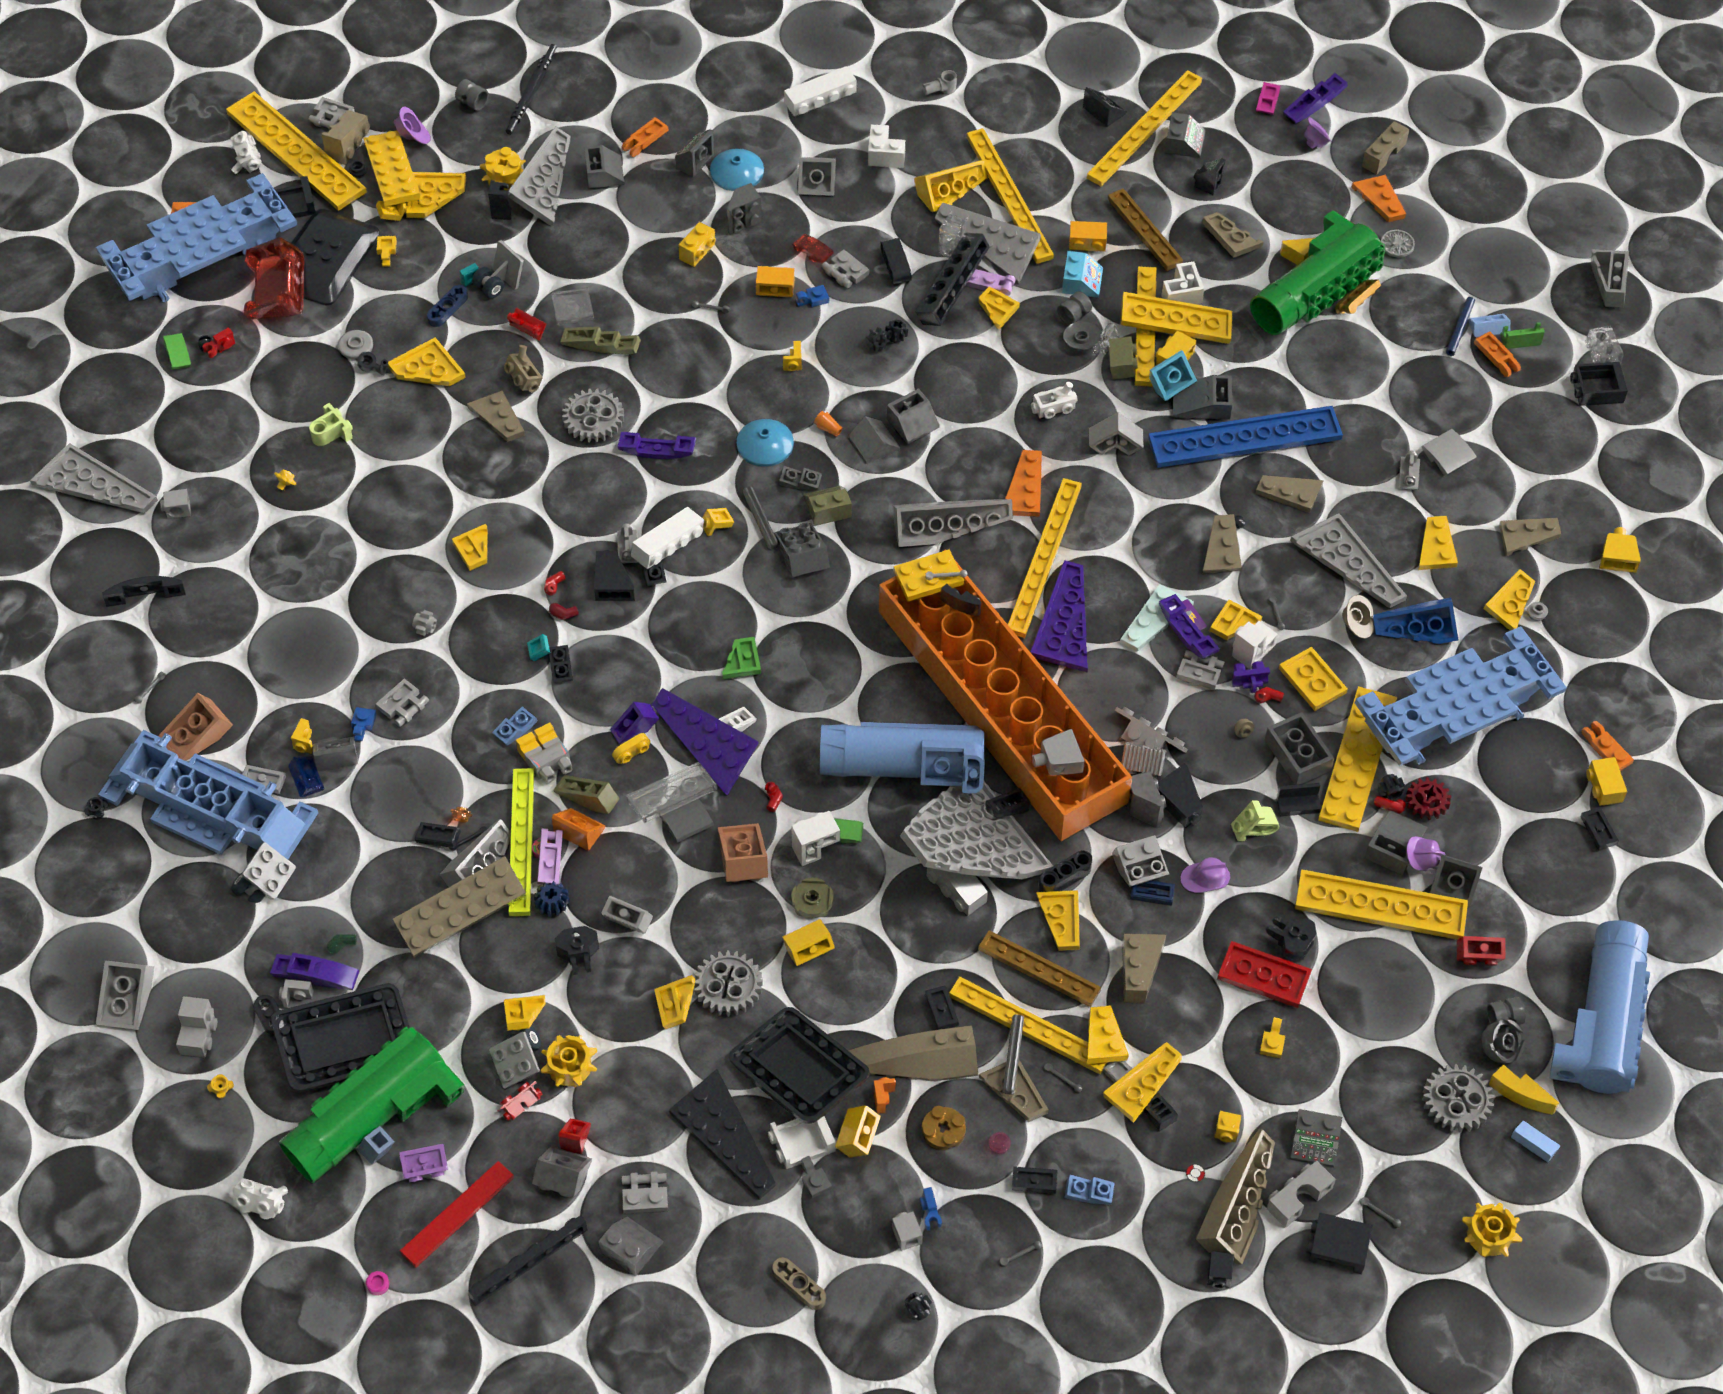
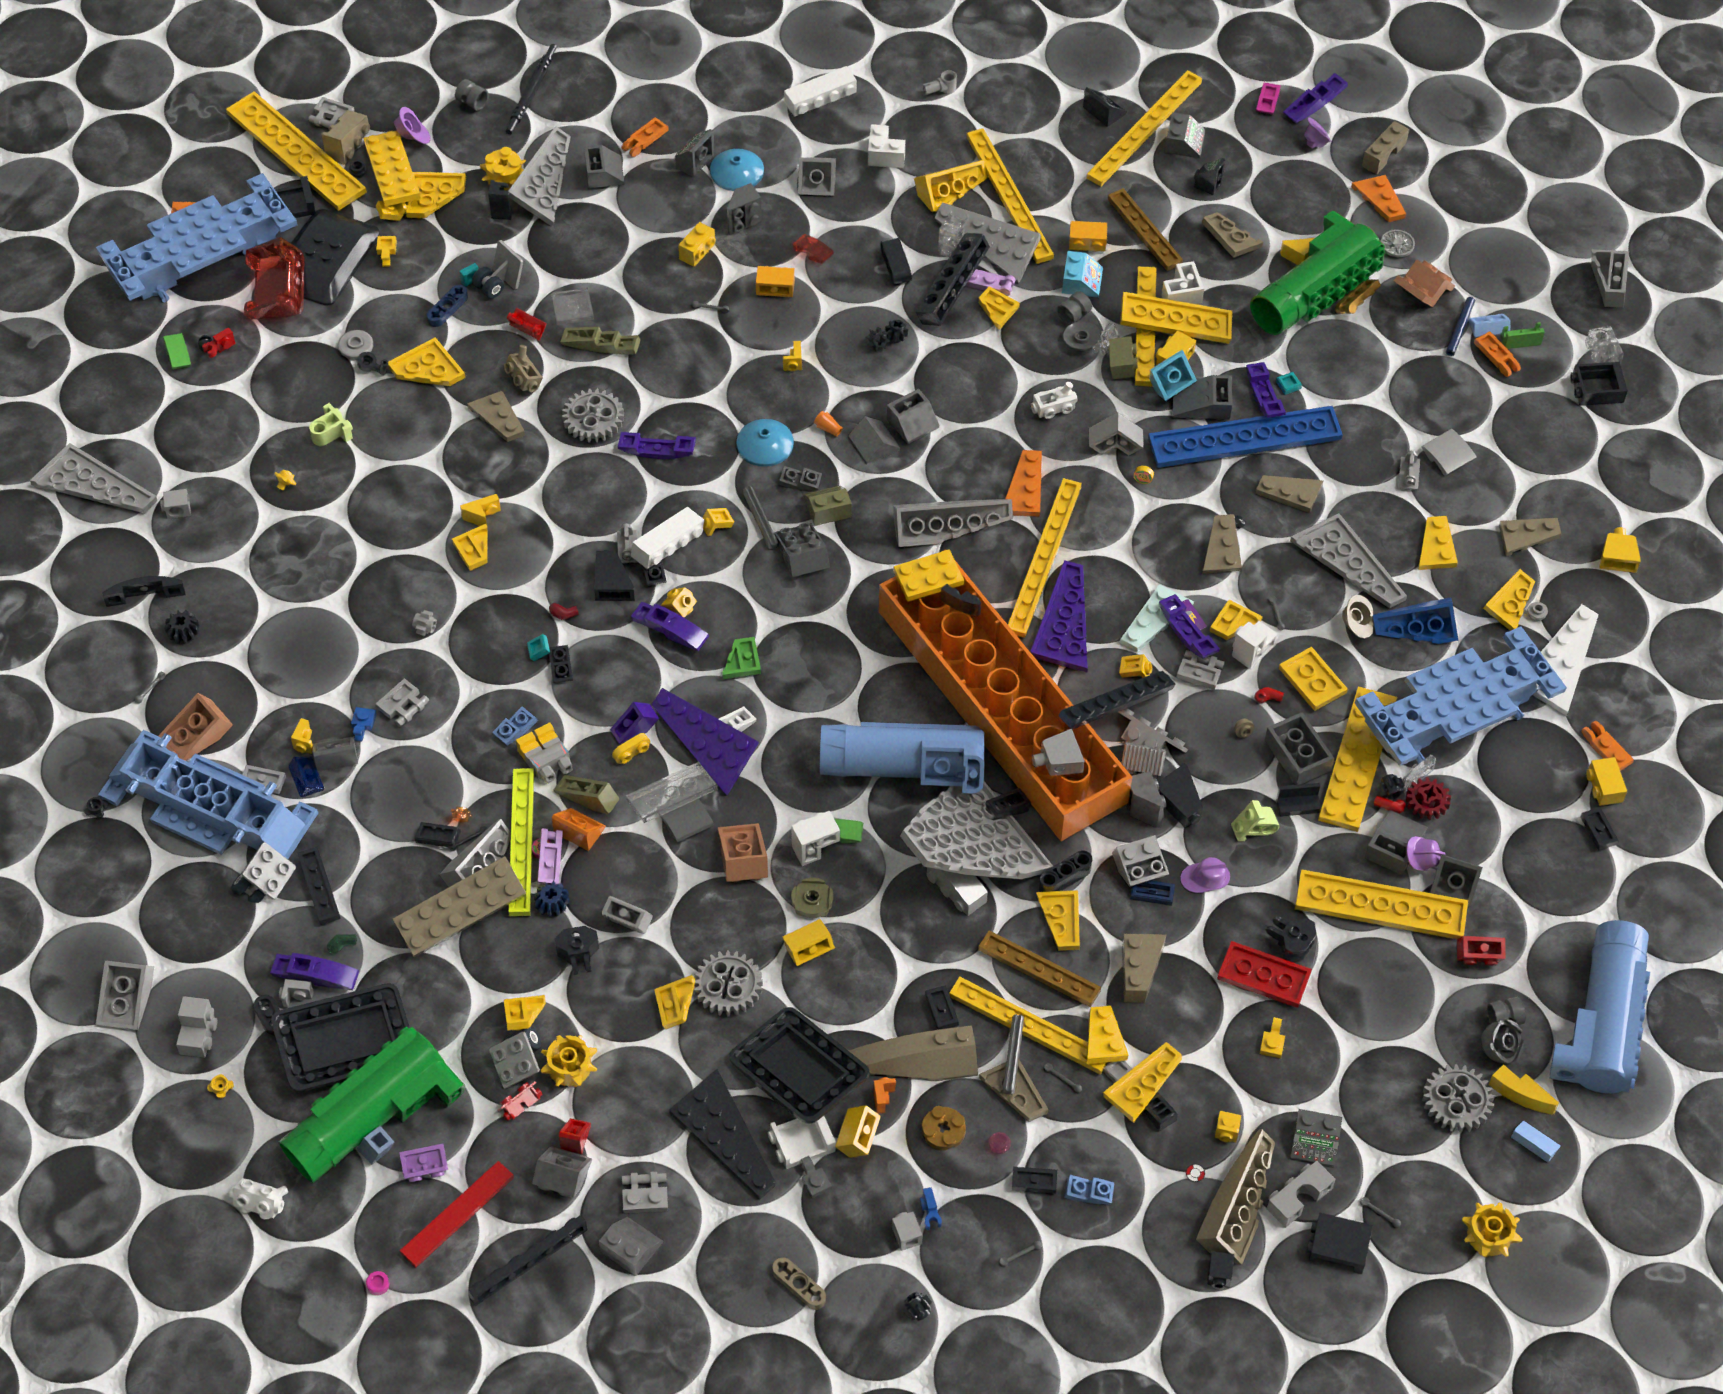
(181, 626): none -> black gear
(246, 152): white brick -> none
(318, 885): none -> black plate
(477, 510): none -> yellow slope
(551, 583): red arm -> none
(671, 624): none -> dark purple slope
(680, 601): none -> yellow brick
(775, 796): red arm -> none
(815, 296): blue plate -> none
(849, 266): light grey plate -> none
(929, 575): light grey hinge -> none
(1116, 700): none -> black plate
(1135, 666): none -> yellow bracket
(1143, 474): none -> tile
(1250, 678): dark purple hips -> none
(1263, 391): none -> dark purple slope
(1288, 383): none -> teal tile
(1419, 771): none -> clear plate
(1425, 282): none -> nougat bracket
(1567, 654): none -> white wing

